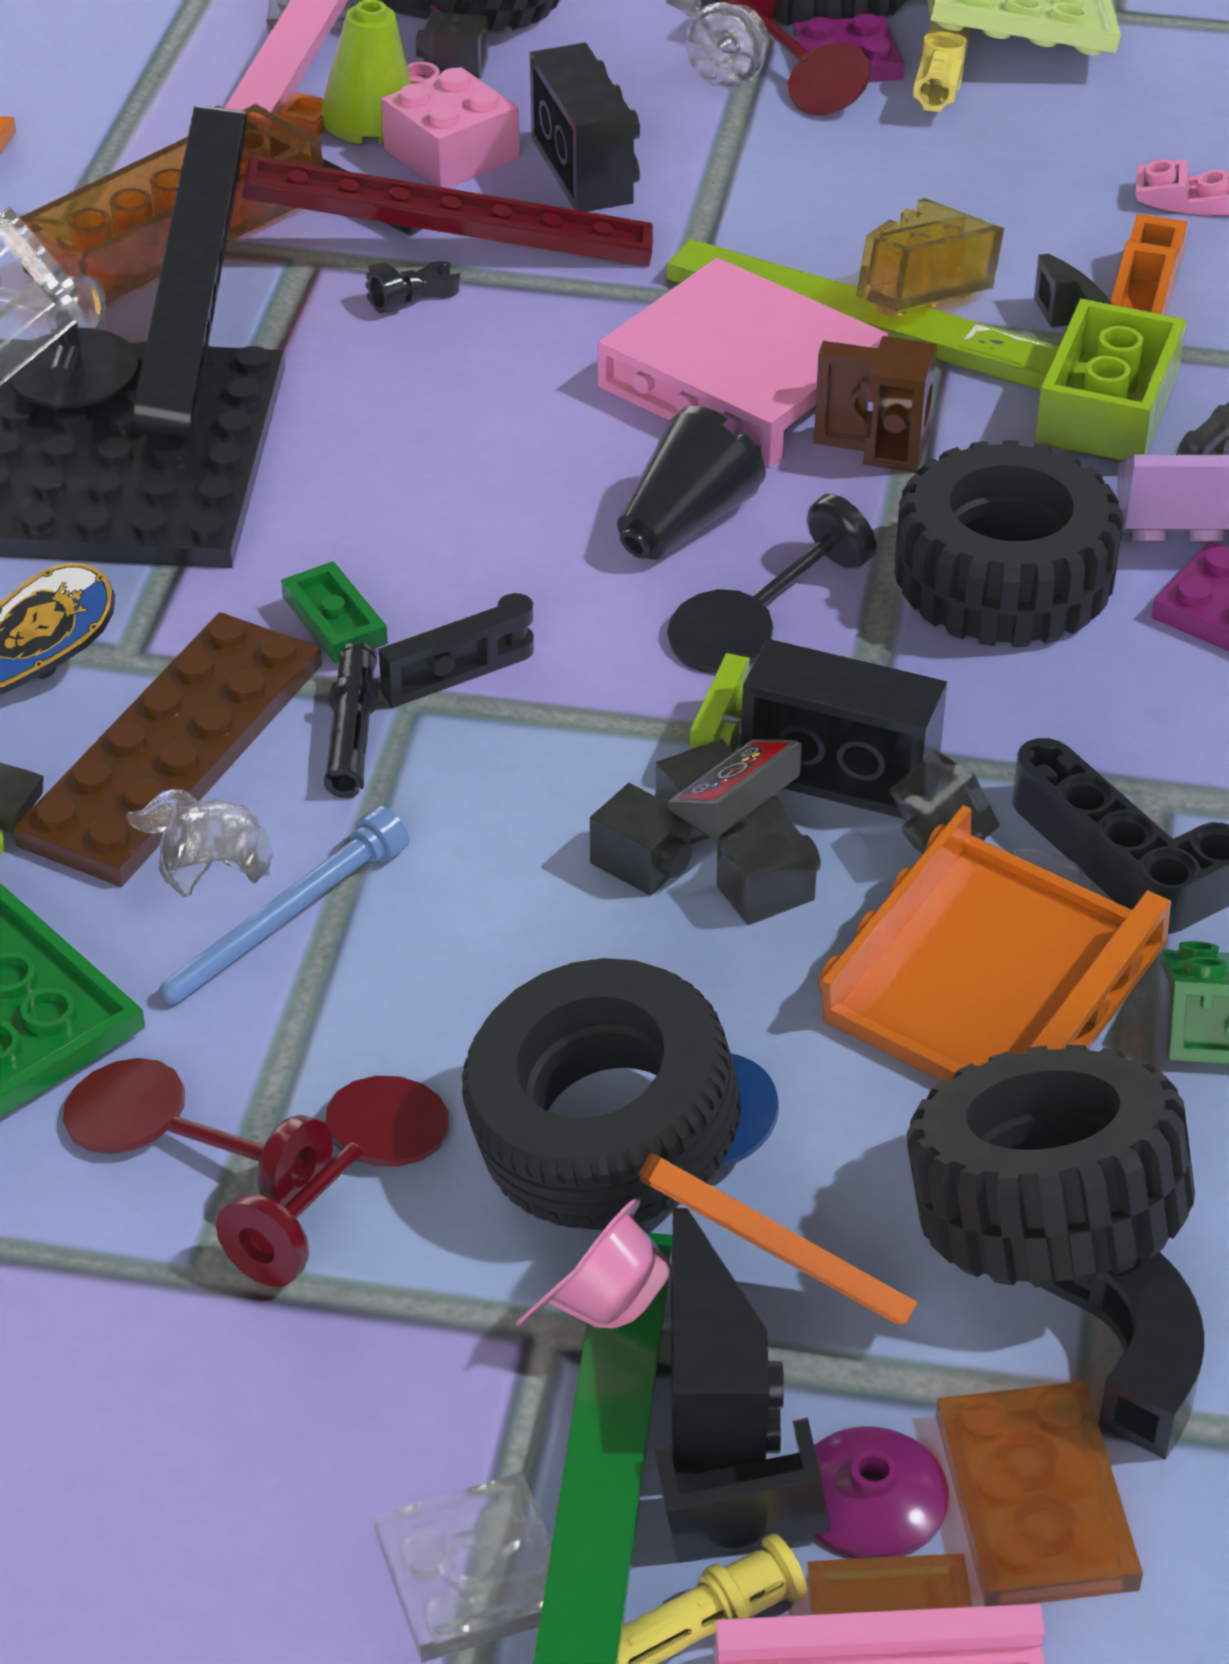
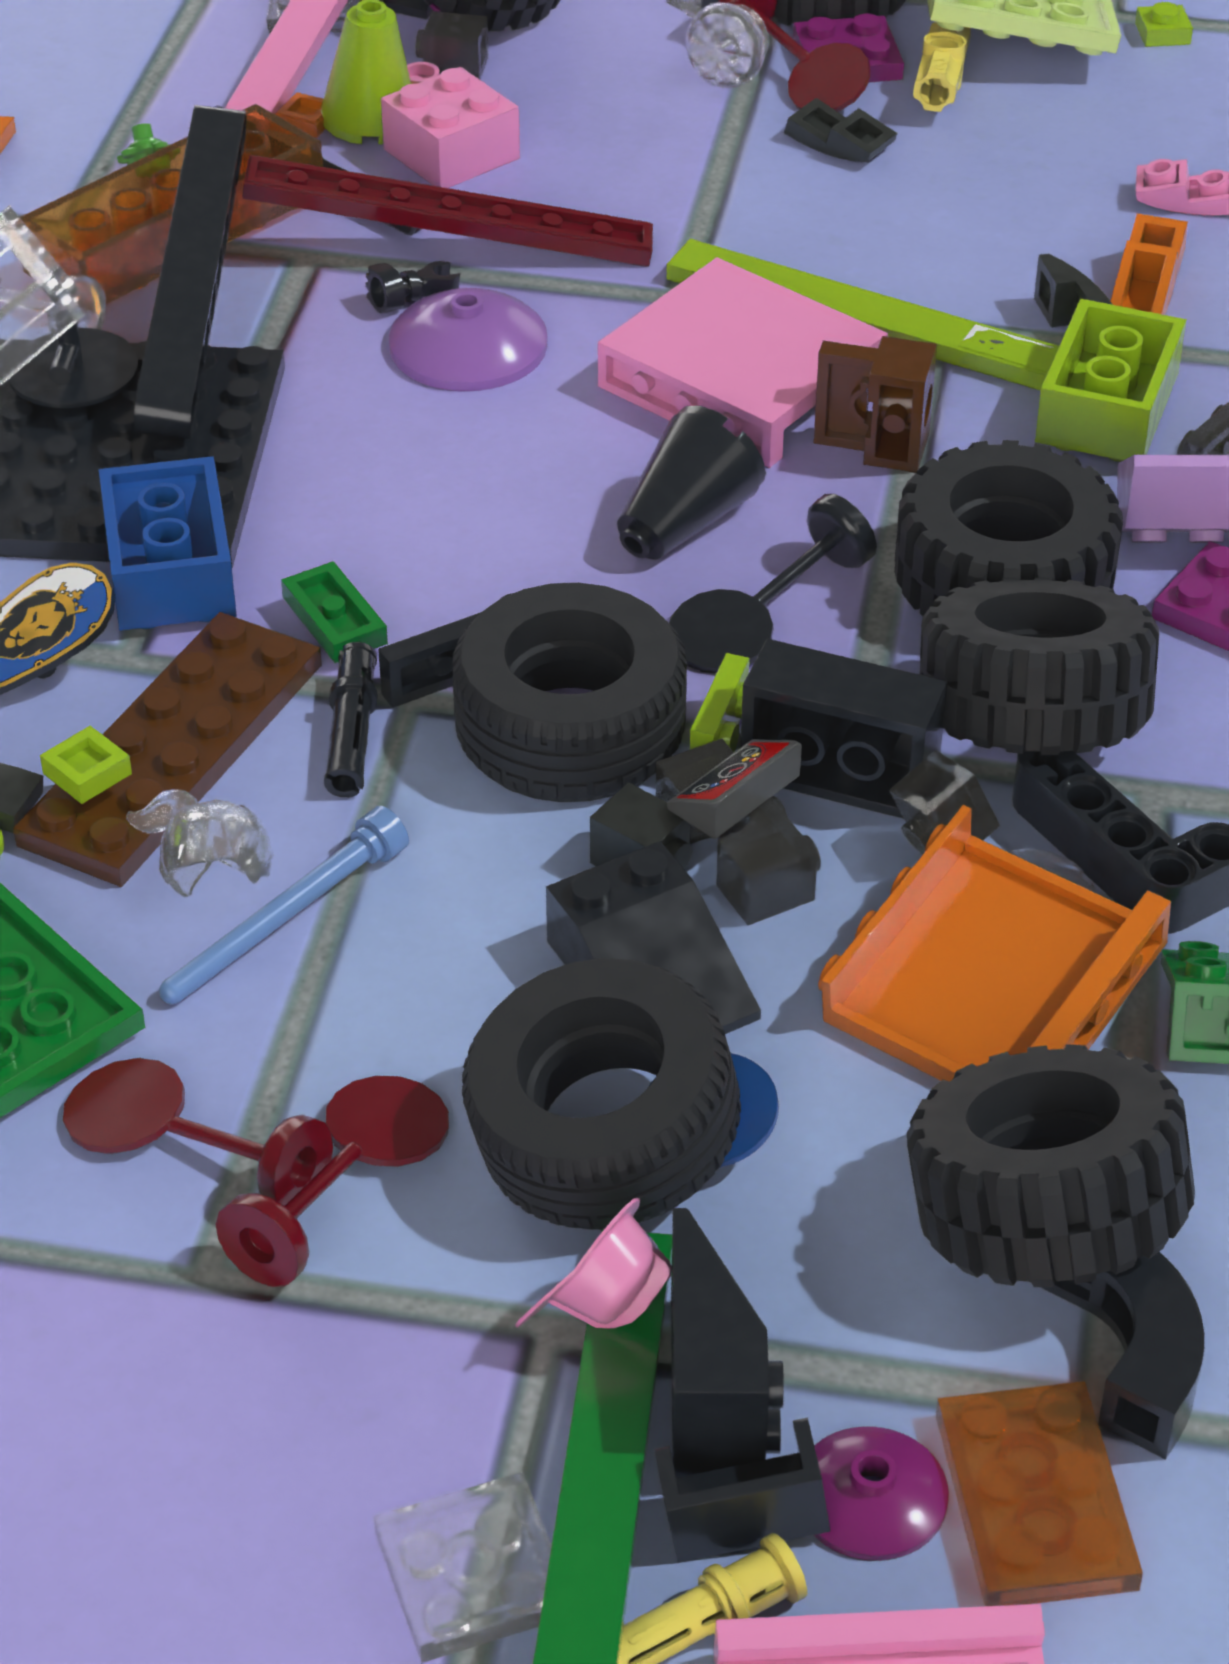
(85, 764): none -> lime plate
(143, 144): none -> bright green plant
(167, 543): none -> blue slope
(468, 340): none -> medium lavender dish
(569, 742): none -> black tyre
(583, 127): black brick -> none
(651, 914): none -> black slope
(776, 1239): orange tile -> none
(827, 131): none -> pearl dark grey slope
(888, 1584): clear orange tile -> none
(928, 258): clear yellow wedge -> none
(1041, 664): none -> black tyre
(1163, 25): none -> lime plate

